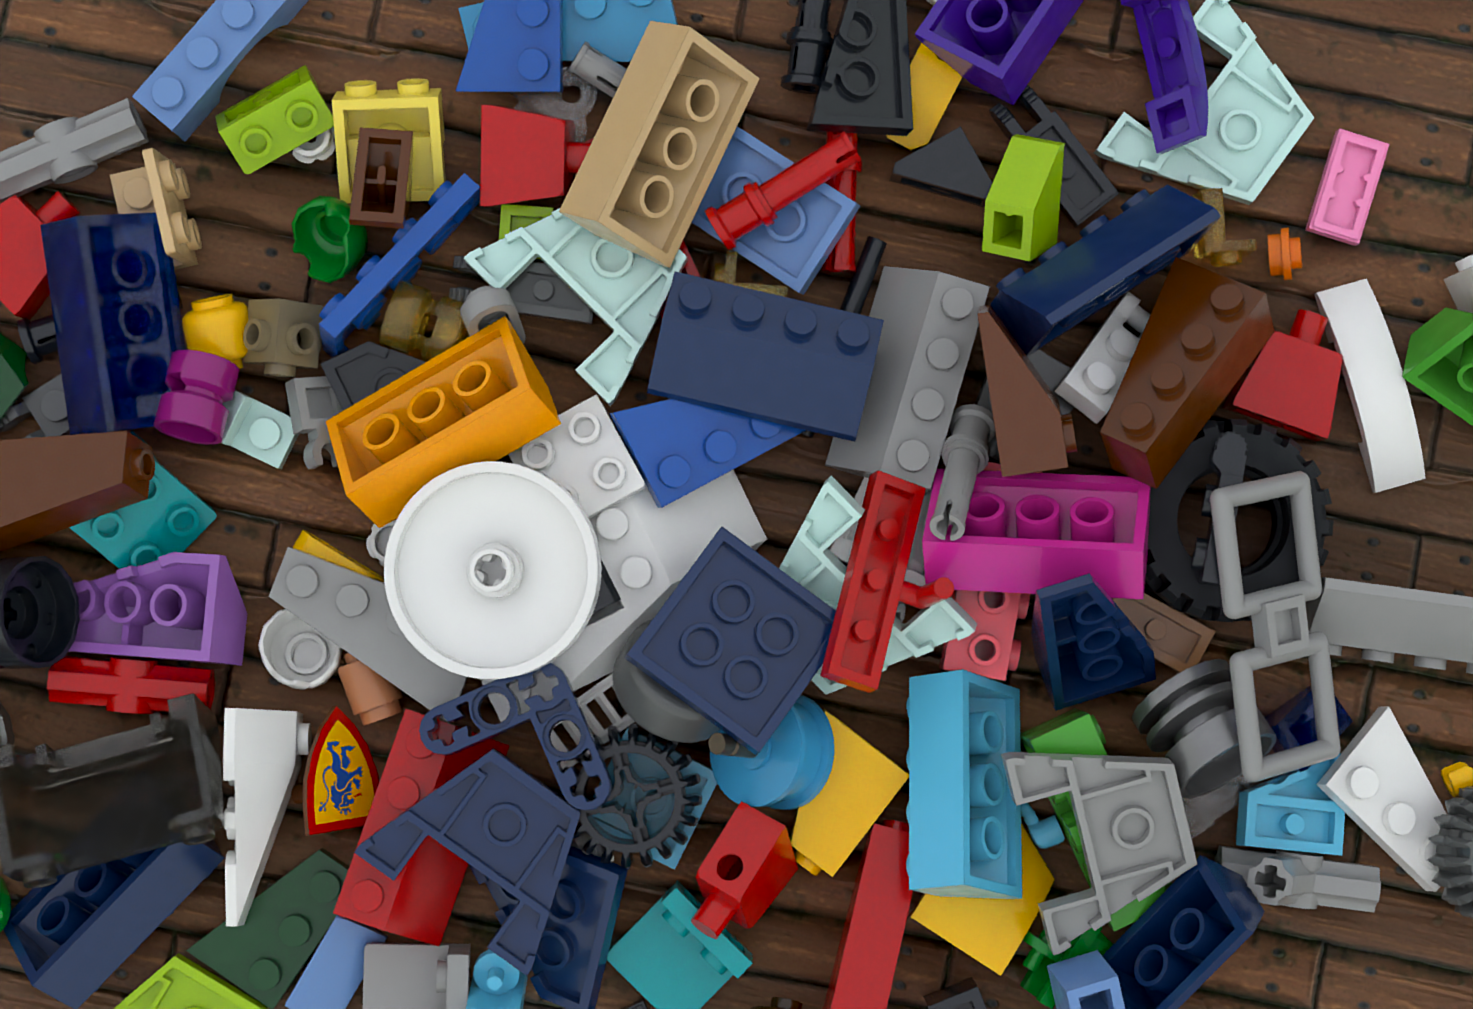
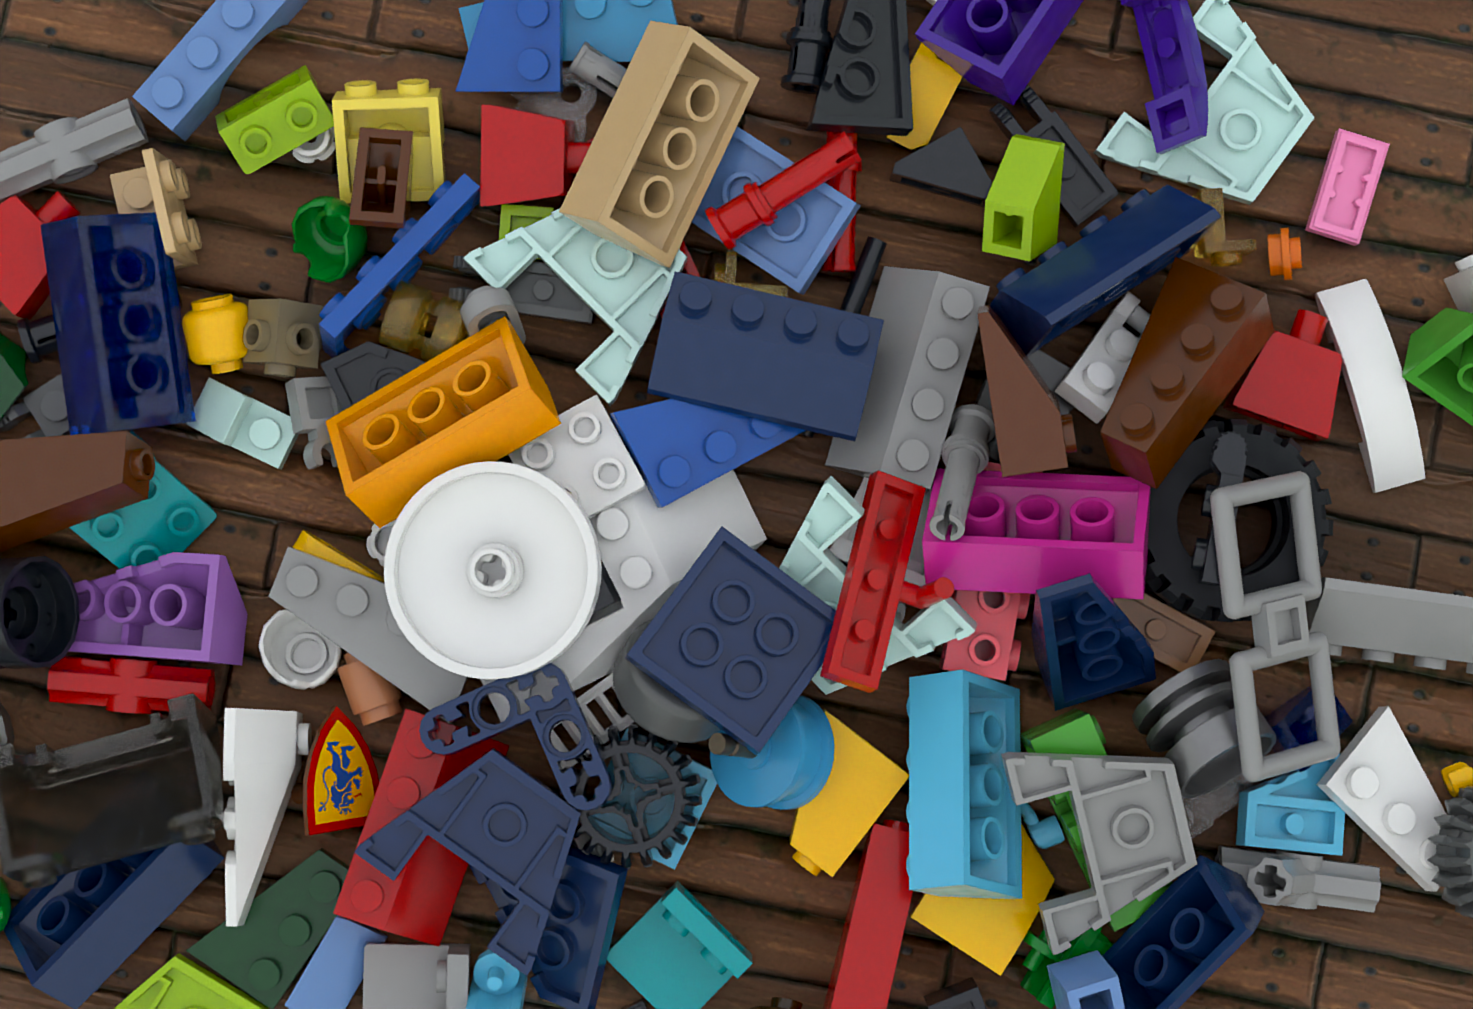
(196, 398): magenta wheel -> none
(743, 871): red torso -> none

